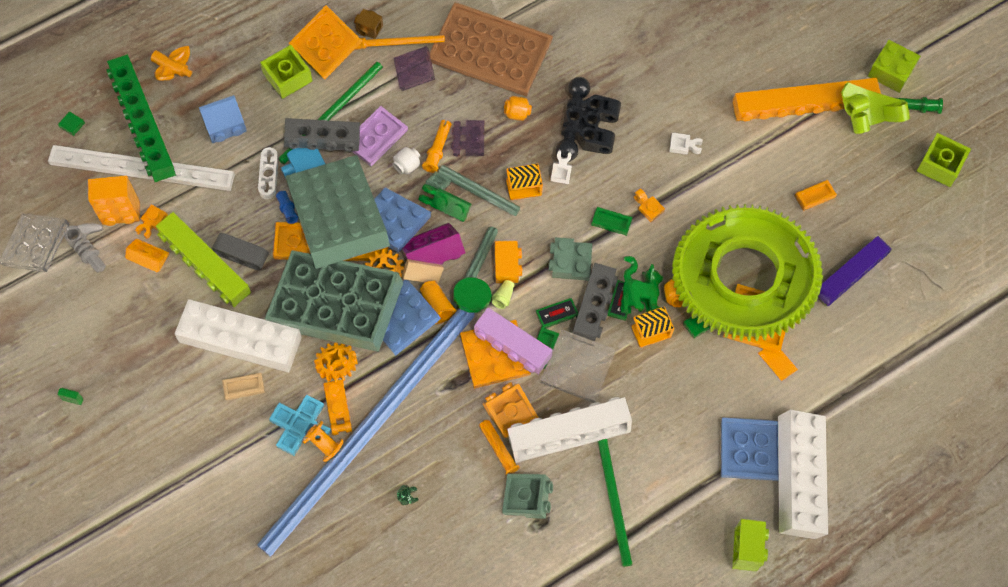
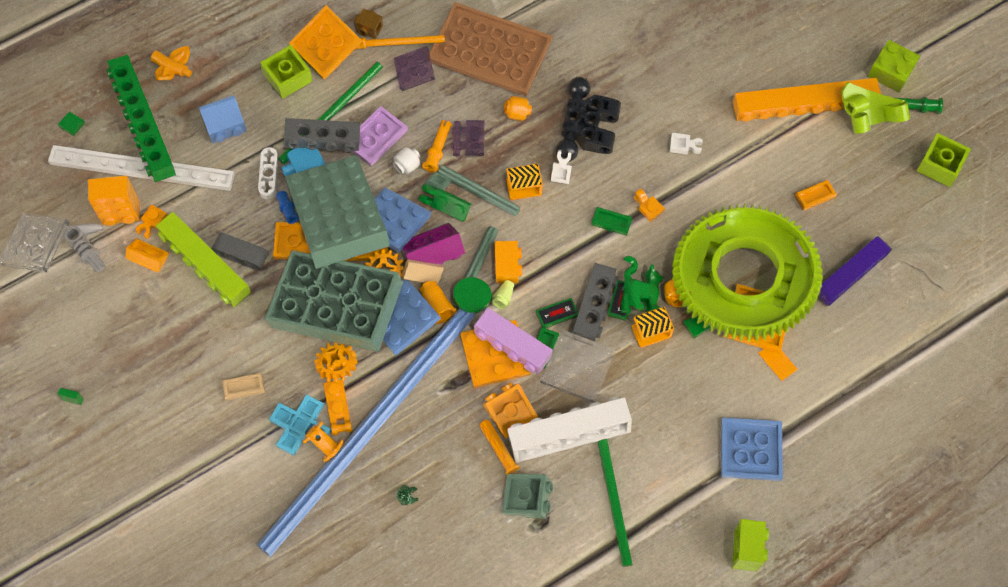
(238, 335): white brick -> none
(570, 259): sand green plate -> none
(802, 474): white brick -> none

